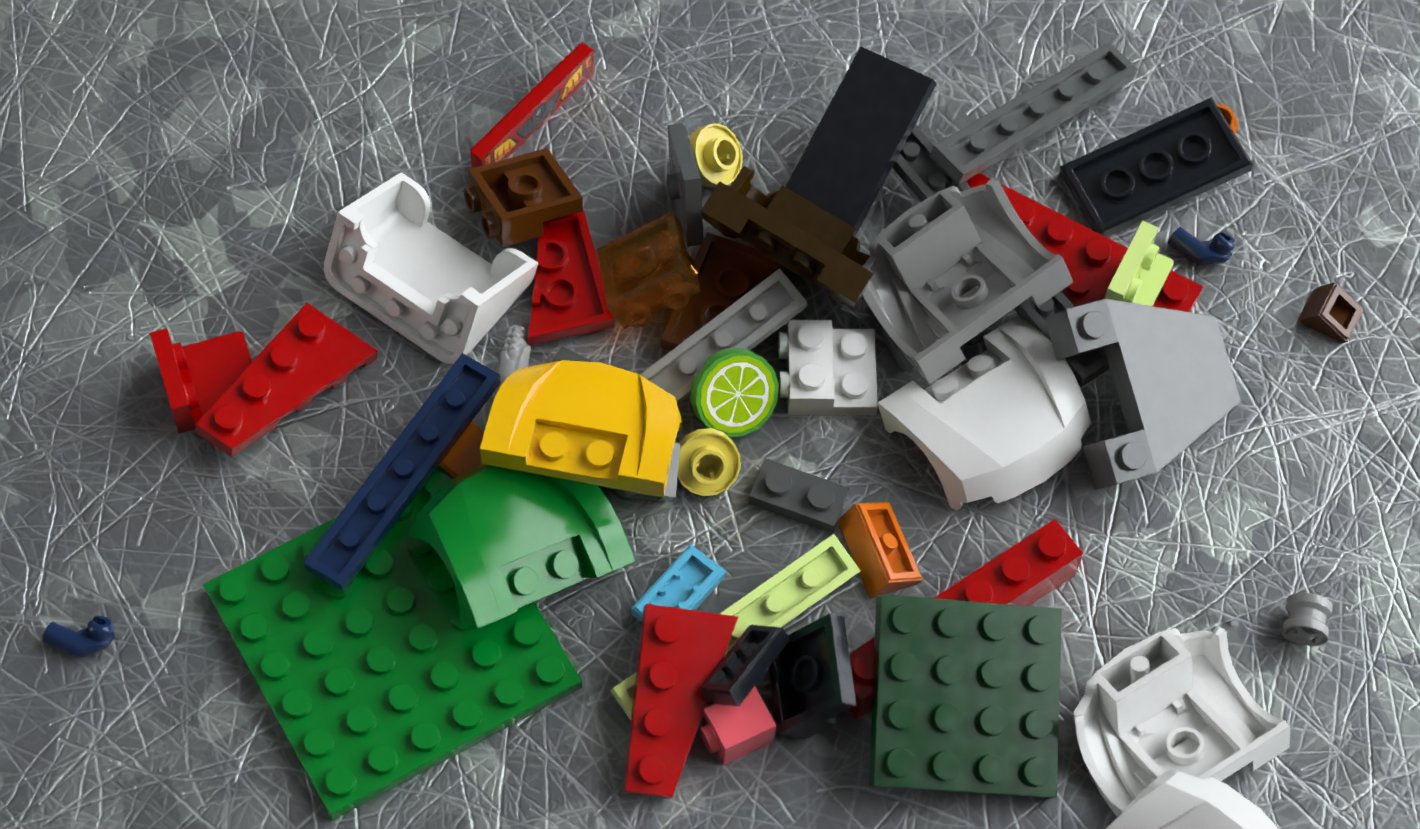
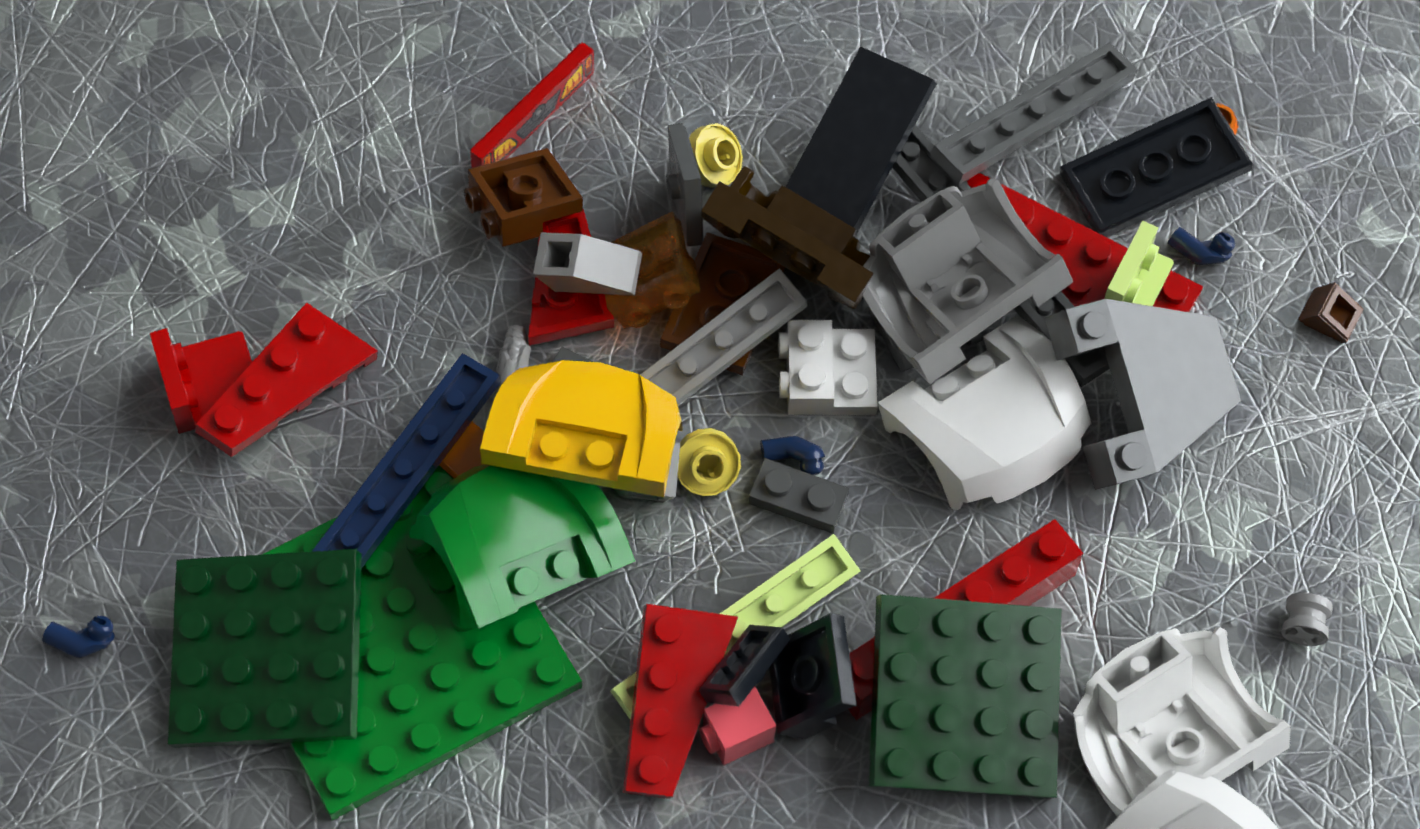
(265, 649): none -> dark green plate
(417, 275): white windscreen -> none
(586, 265): none -> light grey slope
(684, 583): medium azure plate -> none
(734, 392): tile -> none
(795, 448): none -> dark blue arm
(879, 548): orange slope -> none

